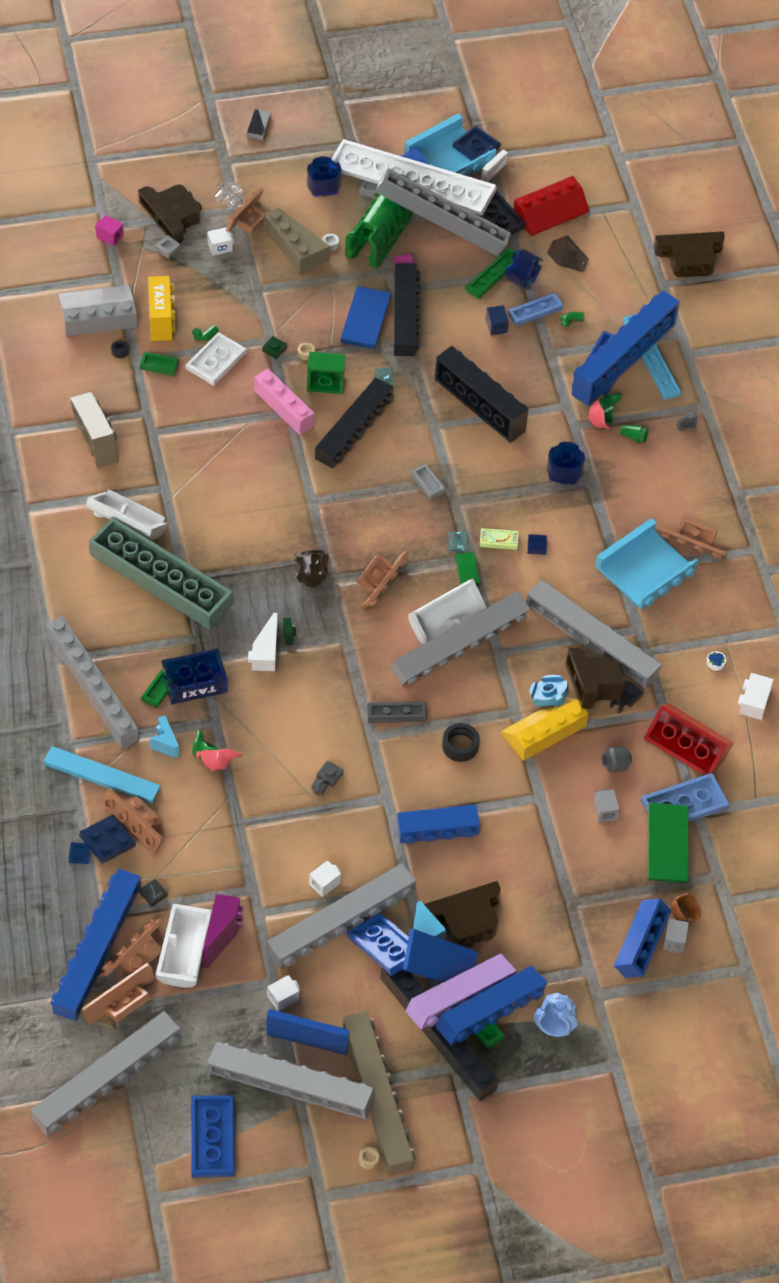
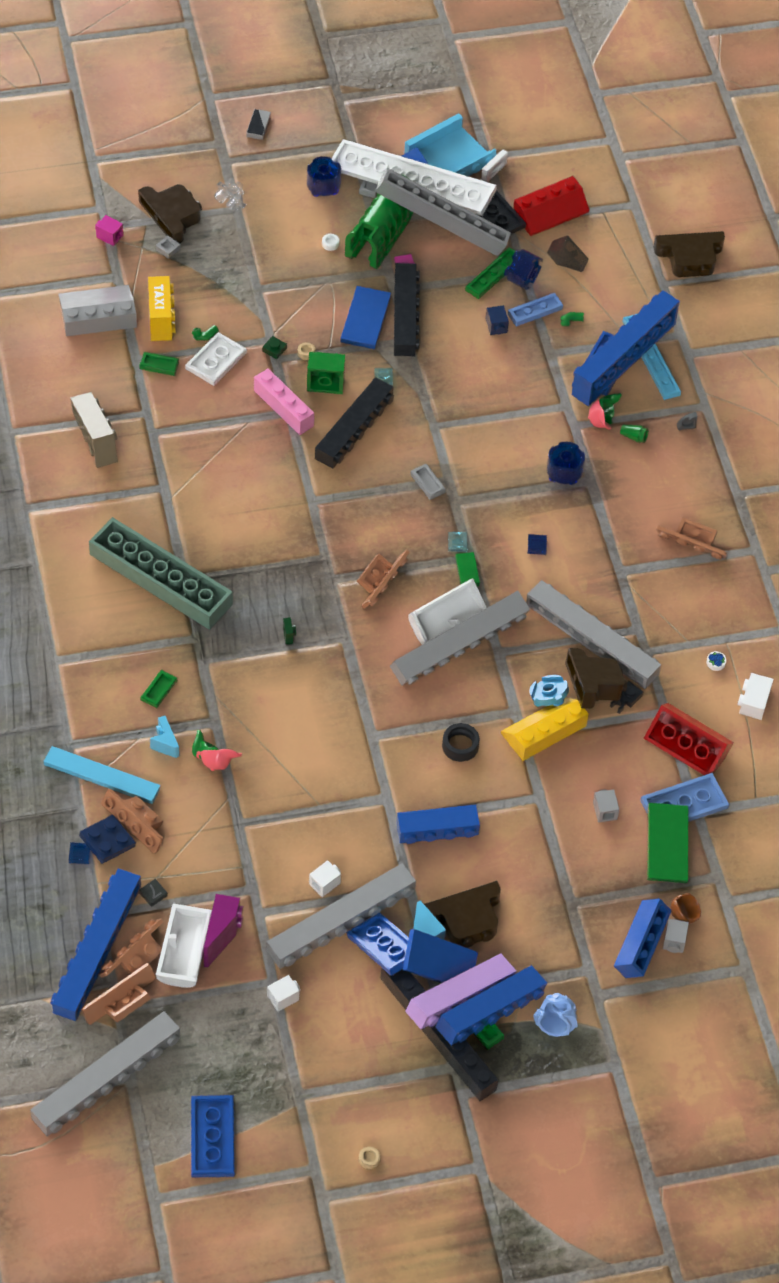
(92, 682): light grey brick -> none
(120, 349): black tile -> none
(128, 512): white container -> none
(194, 676): clear blue brick -> none
(220, 241): white brick -> none
(247, 216): nougat bracket -> none
(264, 647): white slope -> none
(291, 1080): light grey brick -> none
(295, 241): dark tan wedge -> none
(308, 1032): blue tile -> none
(312, 568): dark brown helmet -> none
(327, 775): dark grey plate -> none
(384, 1112): dark tan brick -> none
(396, 712): dark grey tile -> none
(475, 143): dark blue tile -> none
(481, 394): black brick -> none
(499, 539): yellowish green tile -> none
(616, 759): dark grey head -> none
(644, 565): medium azure panel -> none

